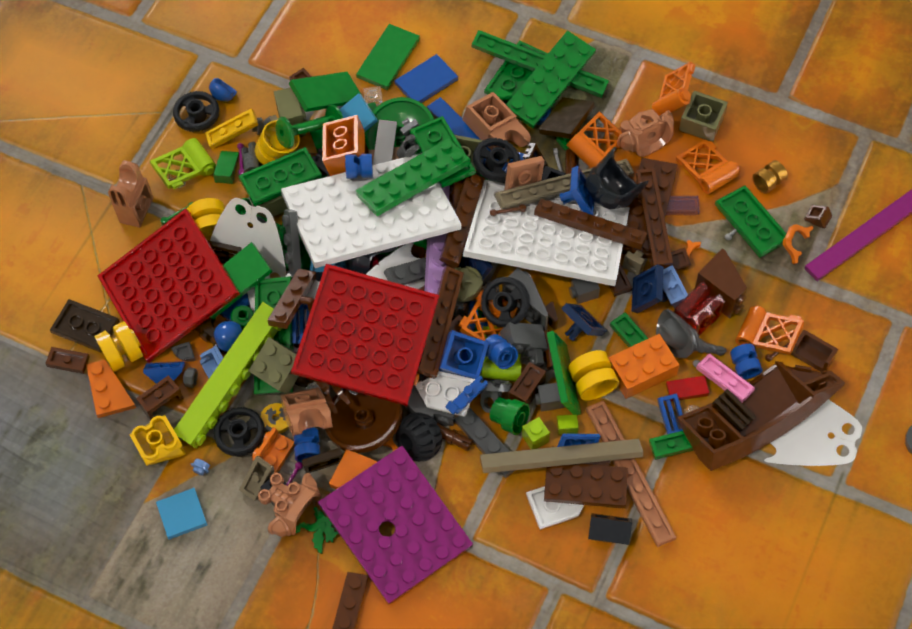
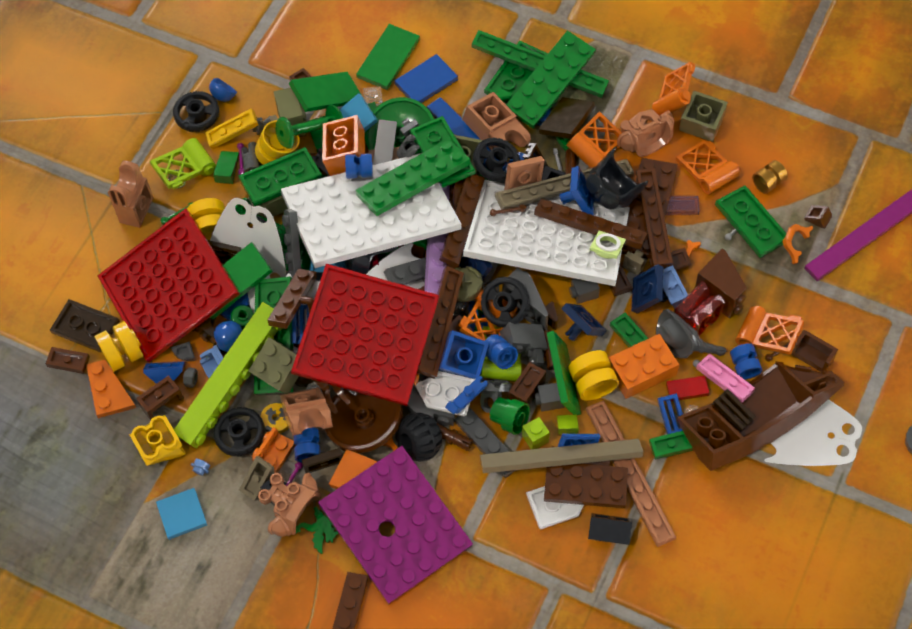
(606, 252): none -> yellowish green piece

